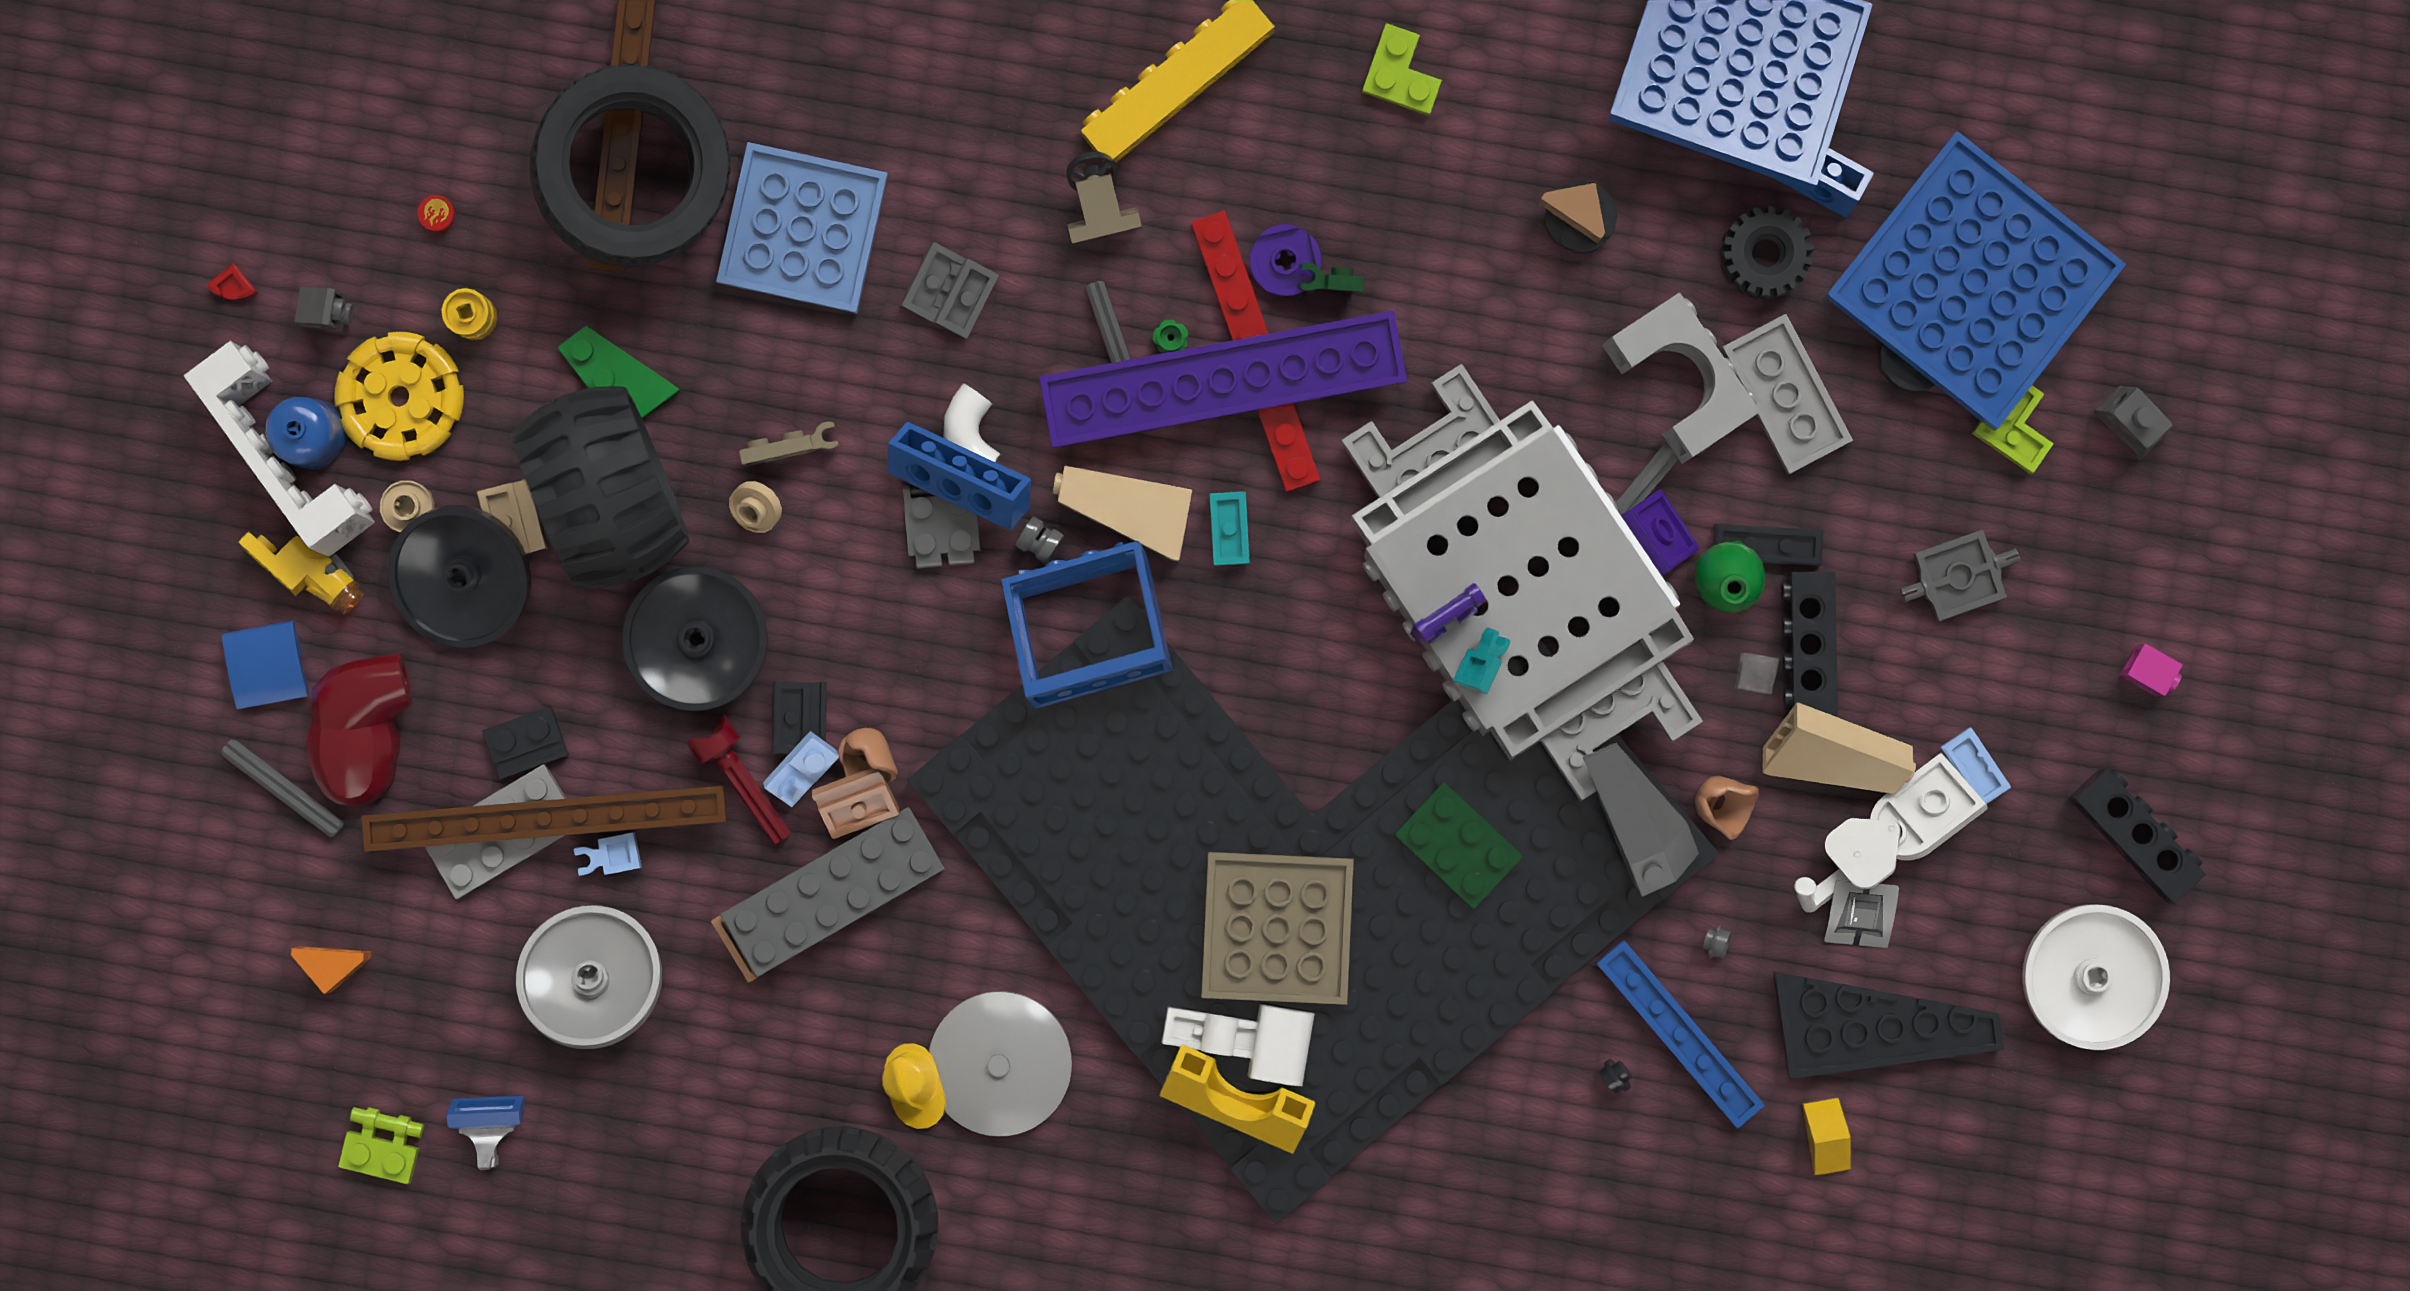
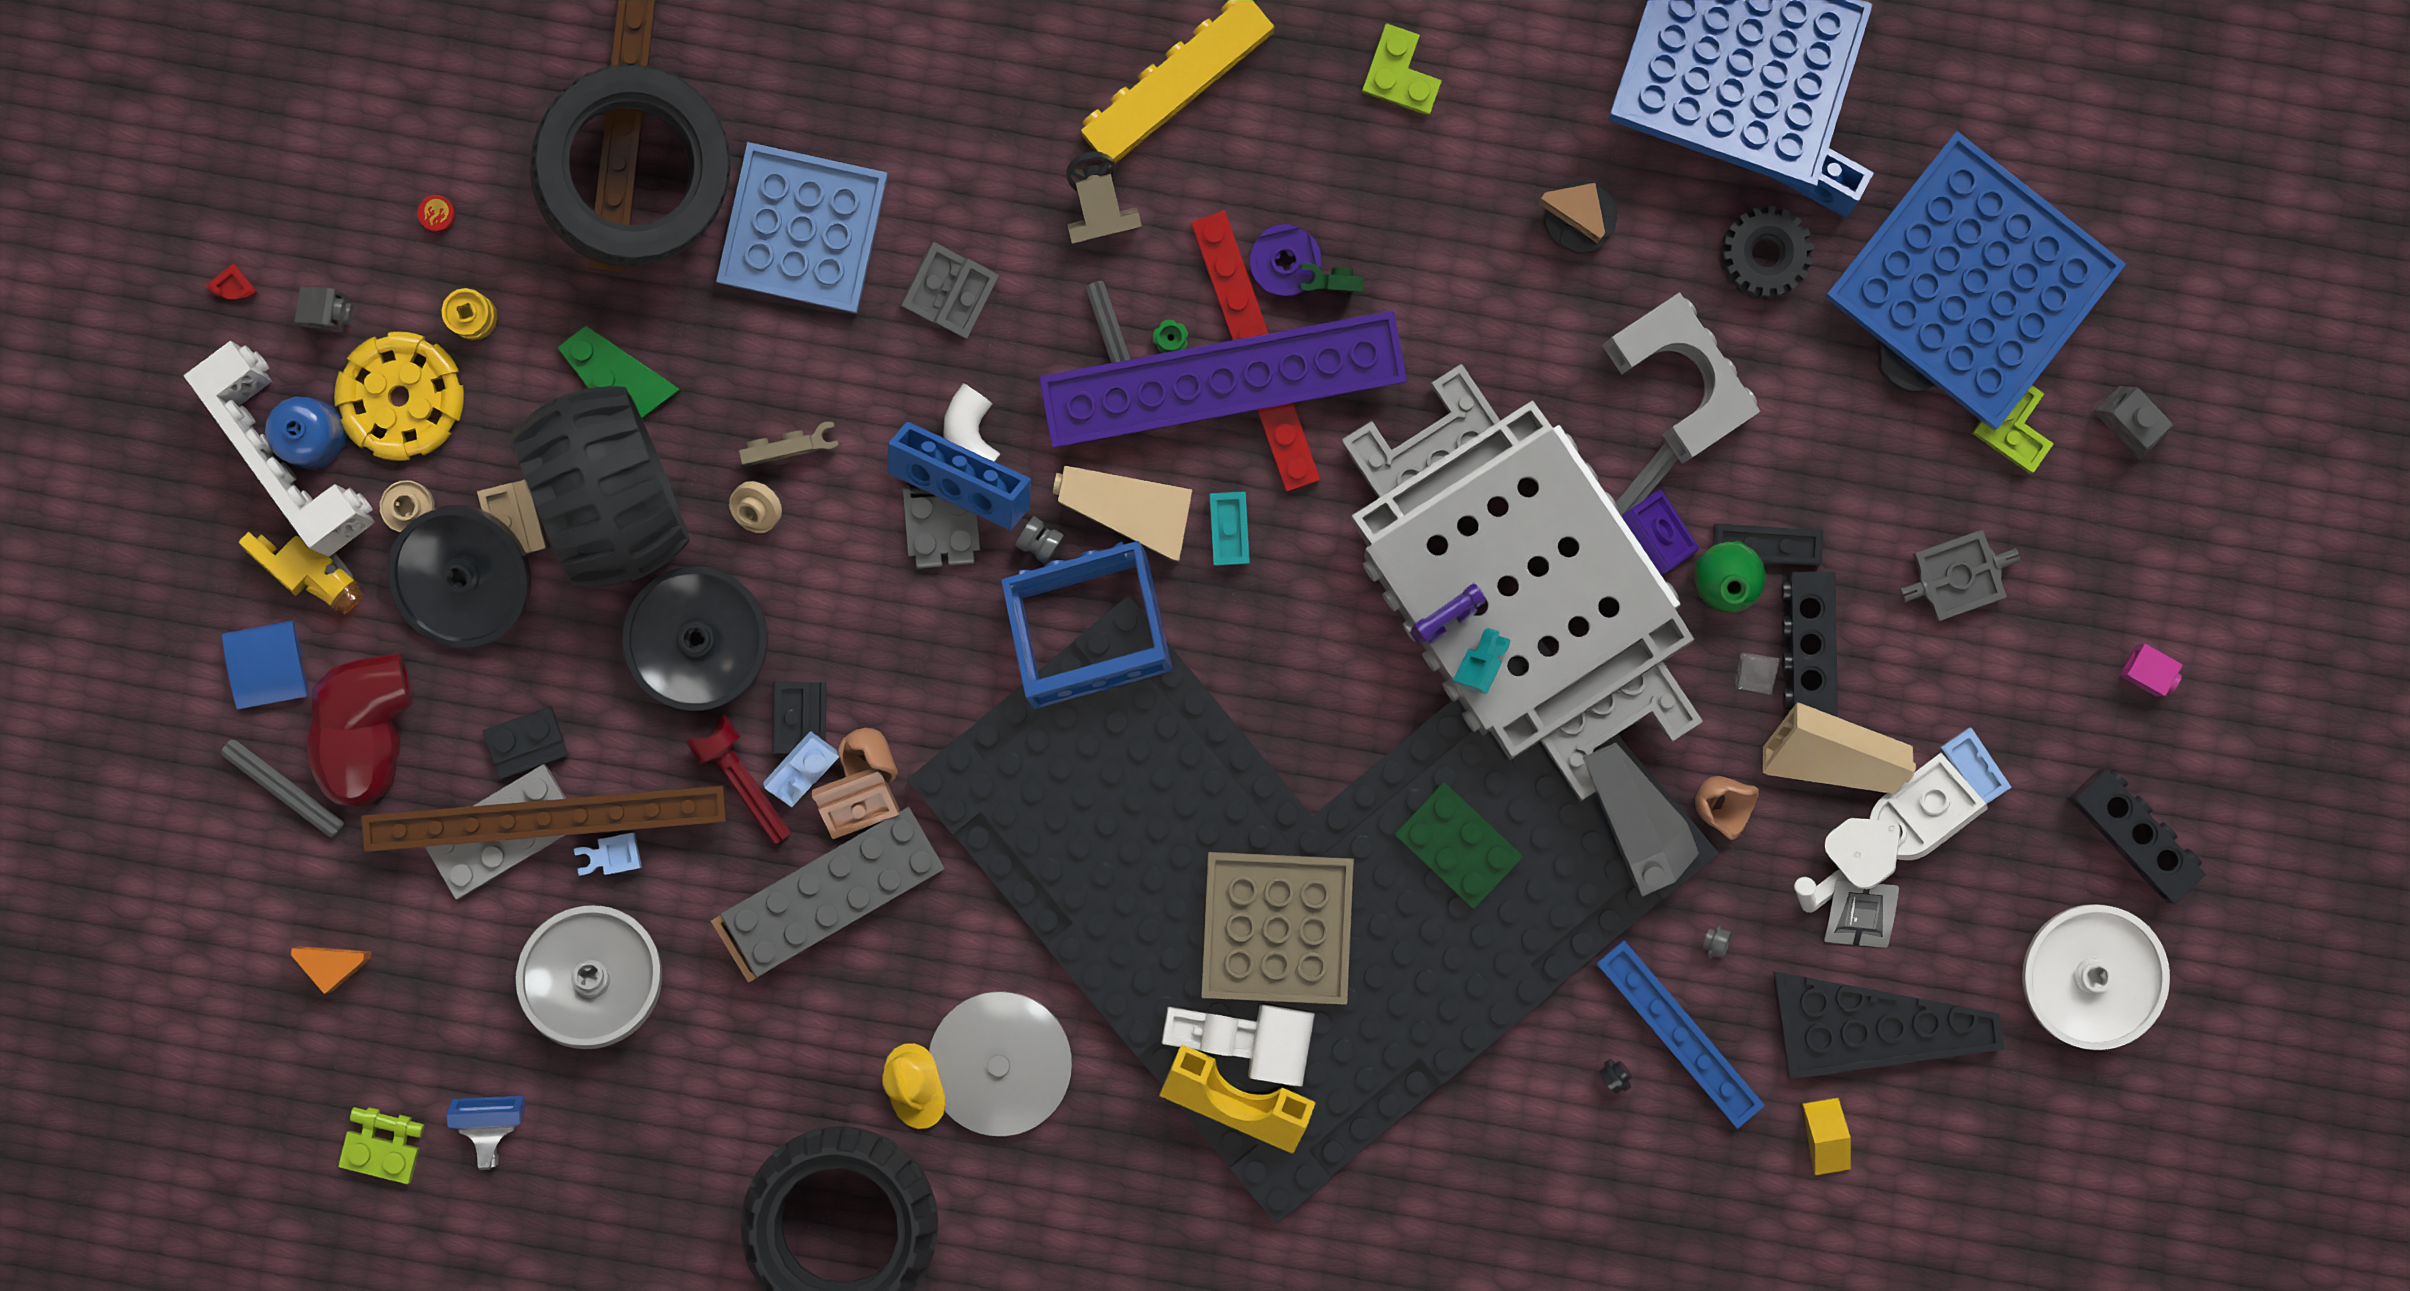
(1788, 393): light grey plate -> none

